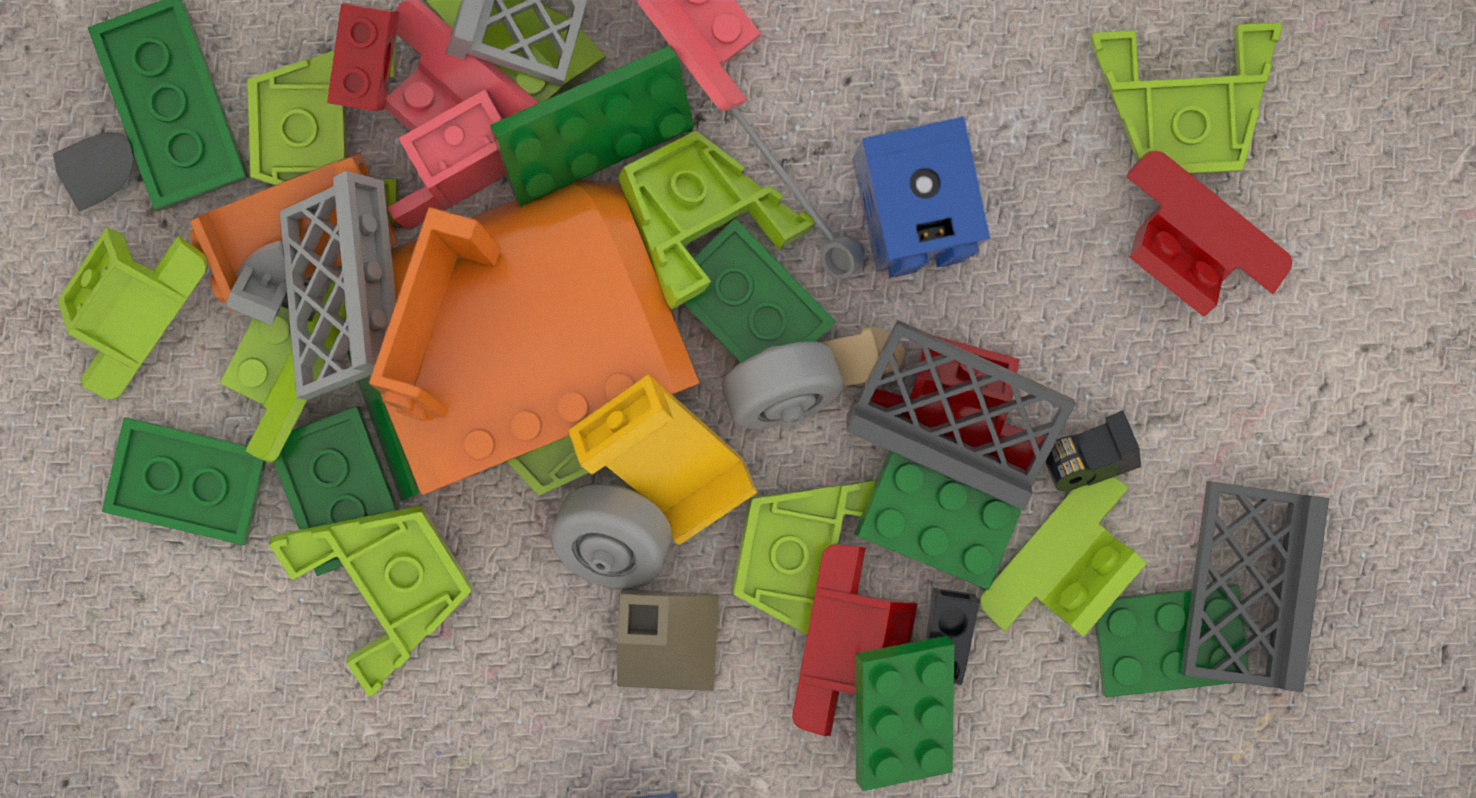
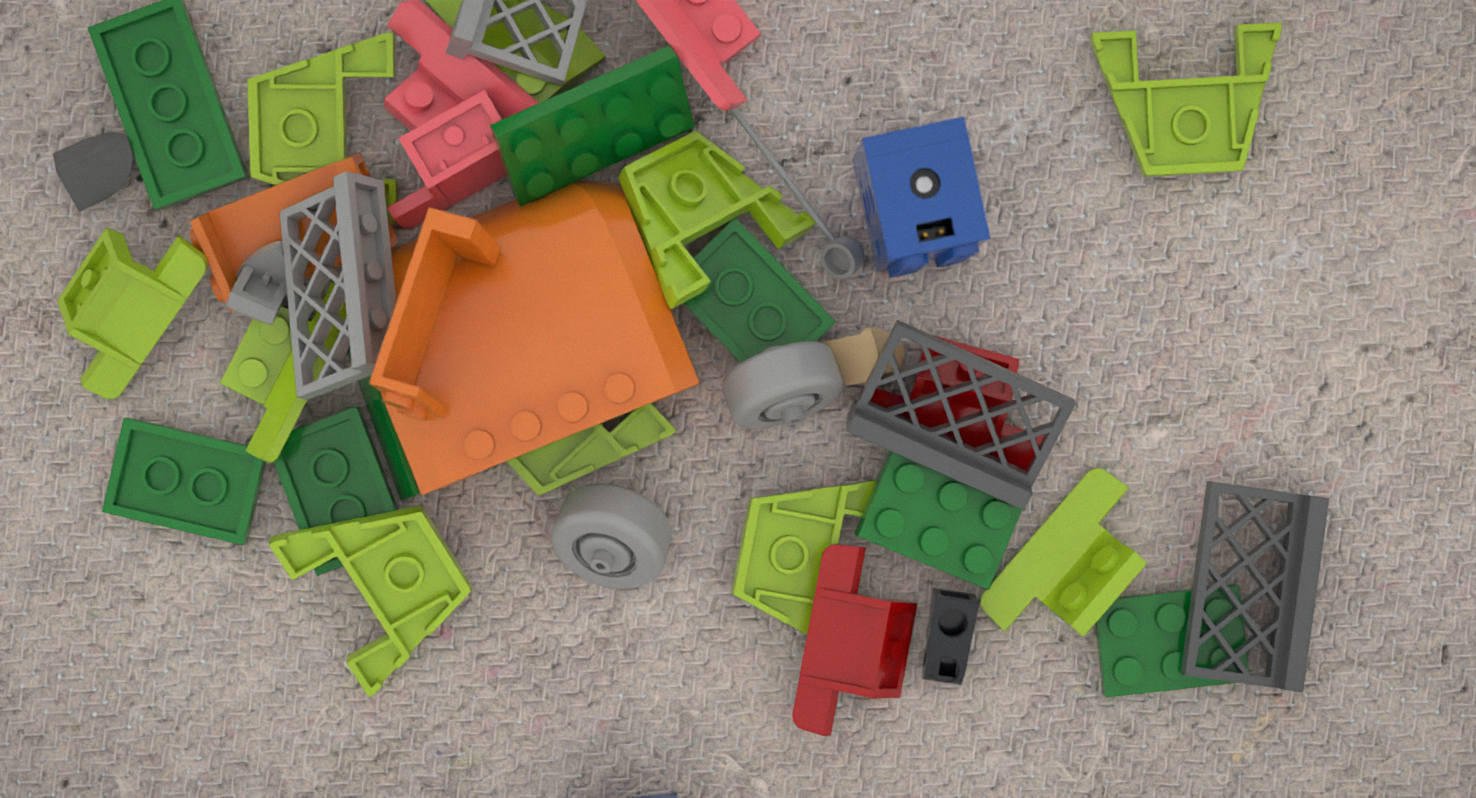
(362, 57): red brick -> none
(664, 456): yellow panel -> none
(667, 640): dark tan slope -> none
(904, 712): green plate -> none
(1094, 454): black leg -> none
(1198, 237): red plate -> none

